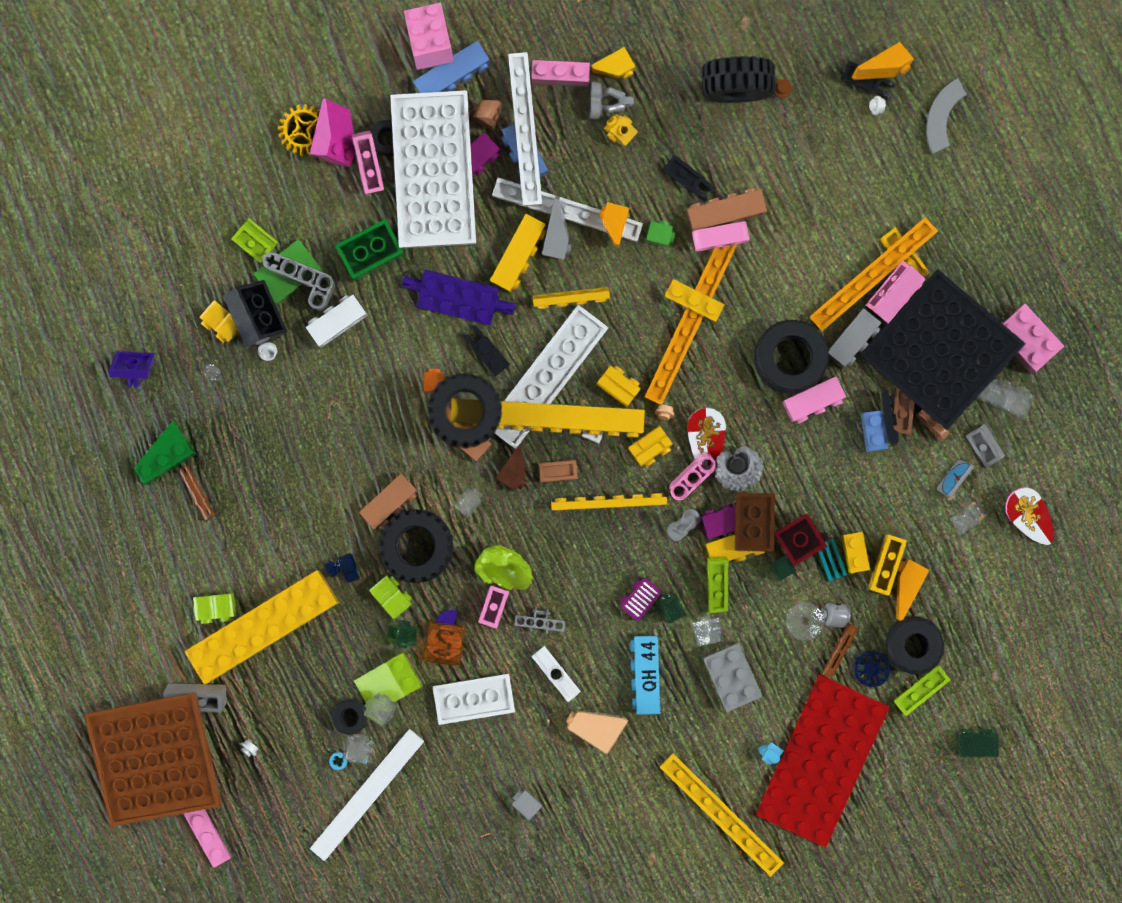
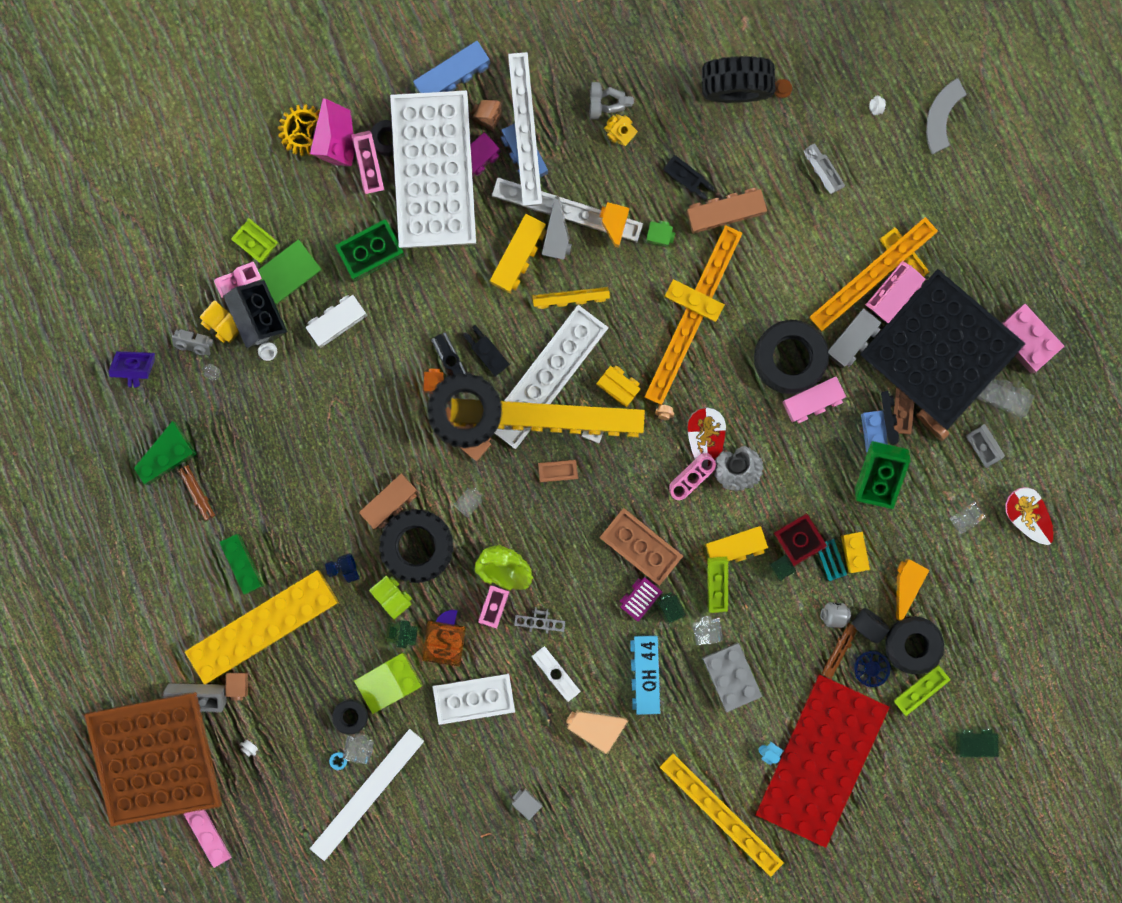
(200, 345): none -> light grey hinge
(214, 607): lime brick -> none
(237, 685): none -> nougat brick
(241, 276): none -> bright pink brick
(241, 564): none -> green brick
(297, 276): light grey beam -> none
(380, 709): clear brick -> none
(428, 36): bright pink brick -> none
(445, 350): none -> black piece
(458, 297): dark purple plate -> none
(513, 471): copper slope -> none
(560, 73): bright pink brick -> none
(600, 502): yellow plate -> none
(615, 66): yellow slope -> none
(641, 546): none -> nougat plate
(650, 446): yellow brick -> none
(688, 521): light grey piece -> none
(719, 522): magenta brick -> none
(720, 236): bright pink beam -> none
(754, 522): reddish brown plate -> none
(795, 618): clear dish -> none
(824, 169): none -> light grey hinge
(869, 85): black hinge -> none
(871, 625): none -> black tyre
(882, 474): none -> green brick
(886, 64): light orange slope -> none
(887, 565): yellow brick -> none
(954, 478): slope -> none

